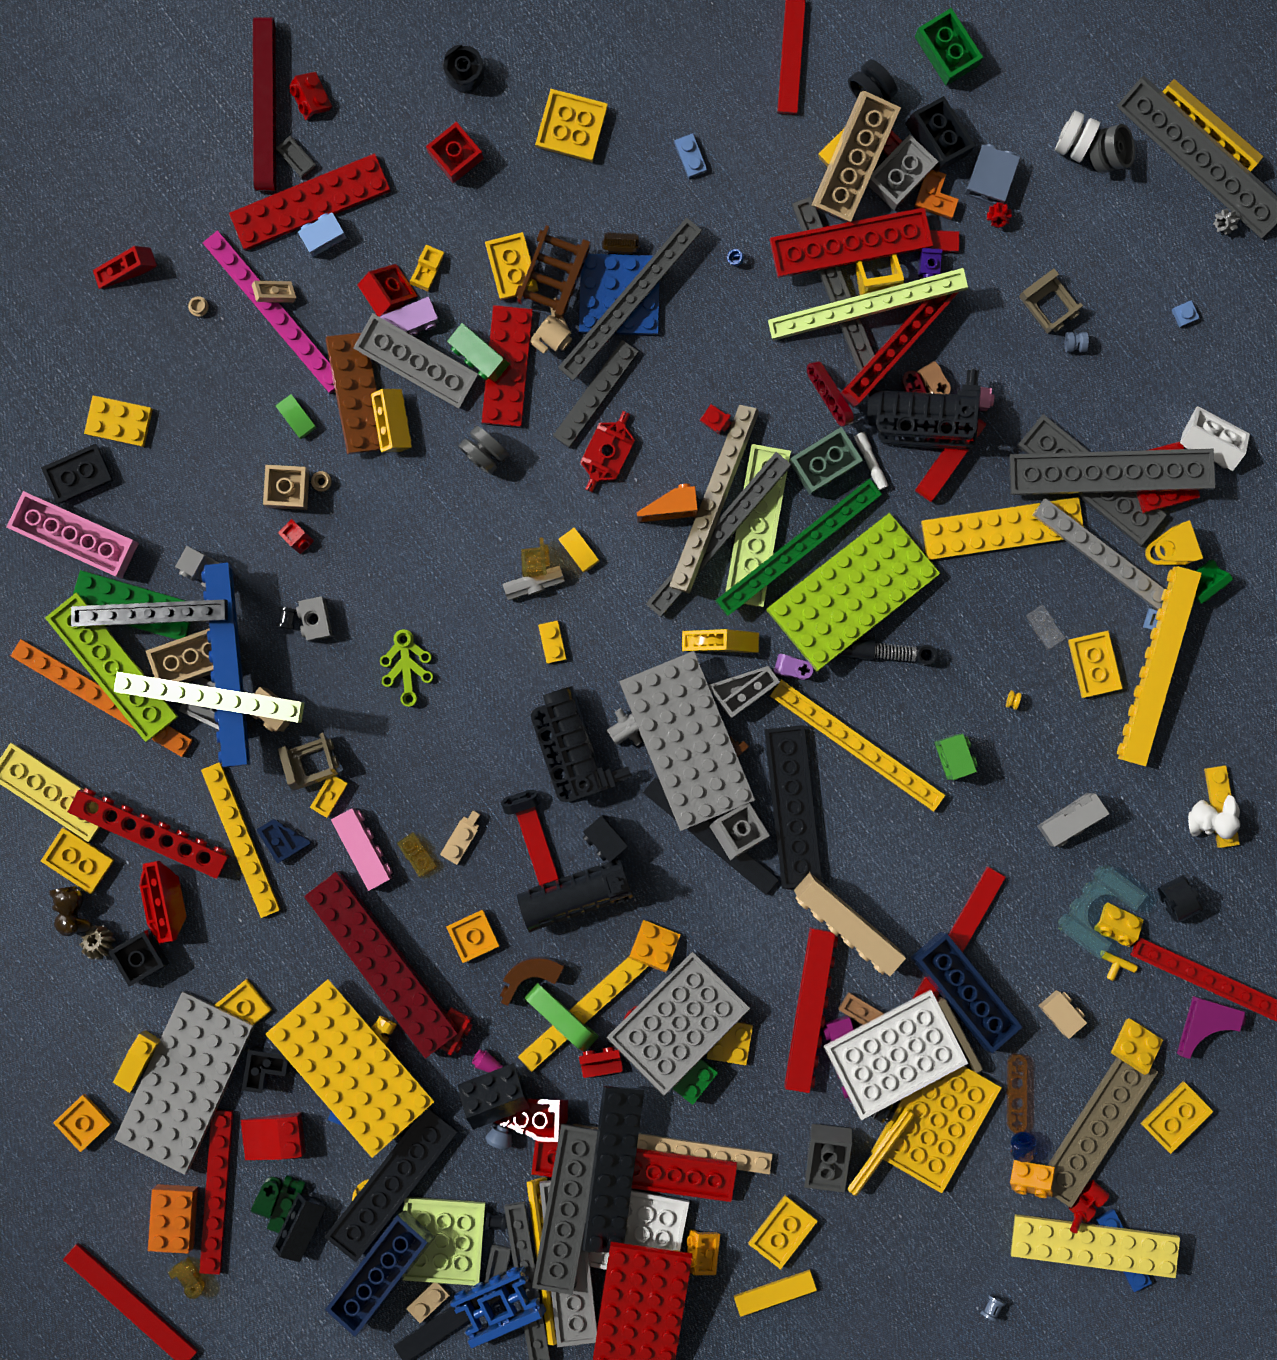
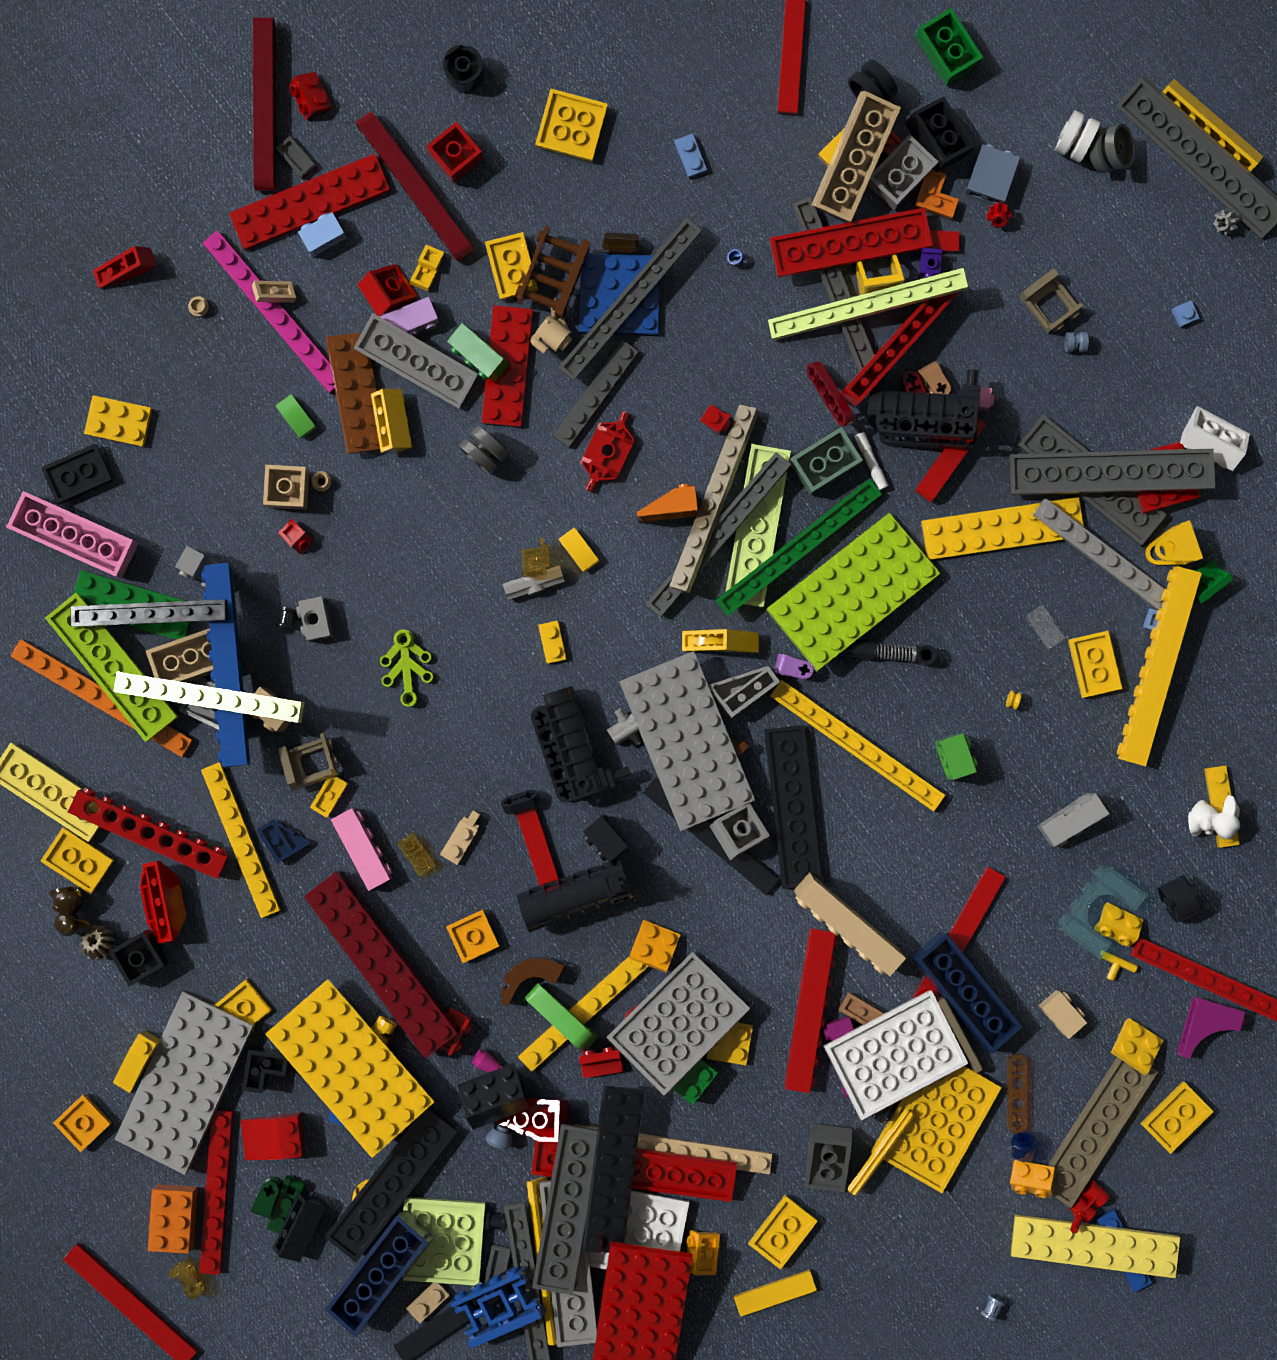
(414, 186): none -> dark red beam

